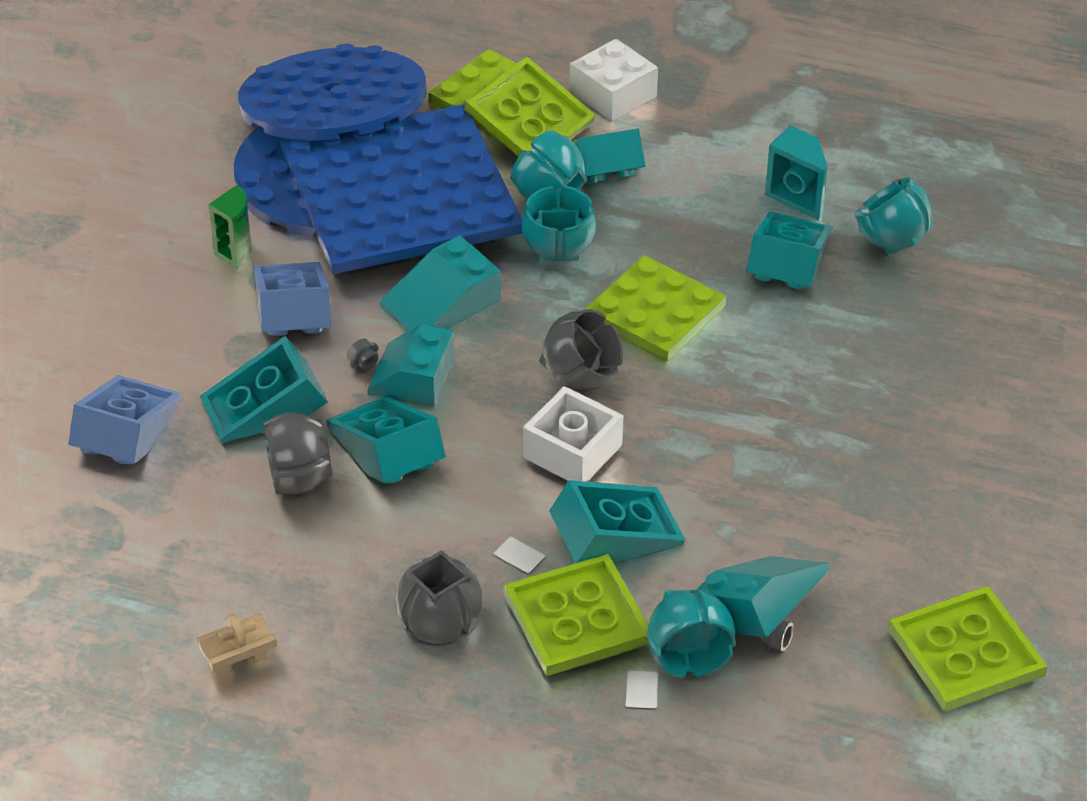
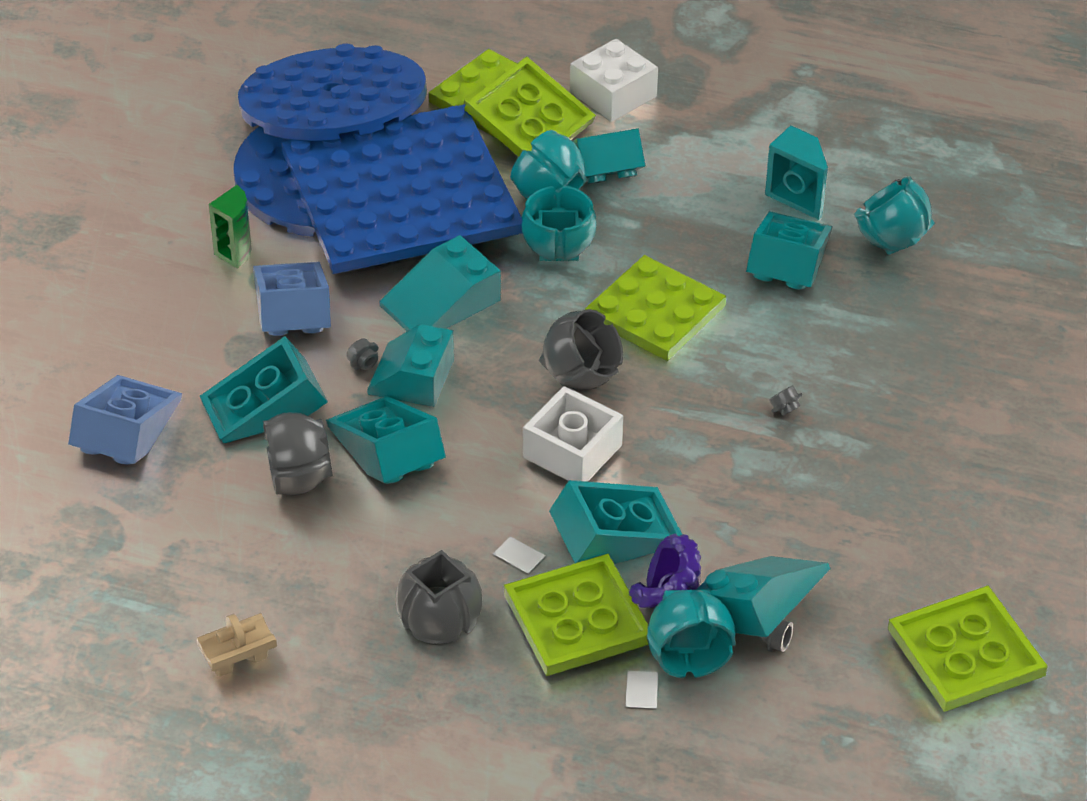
(671, 568): none -> dark purple hair
(785, 401): none -> dark grey plate

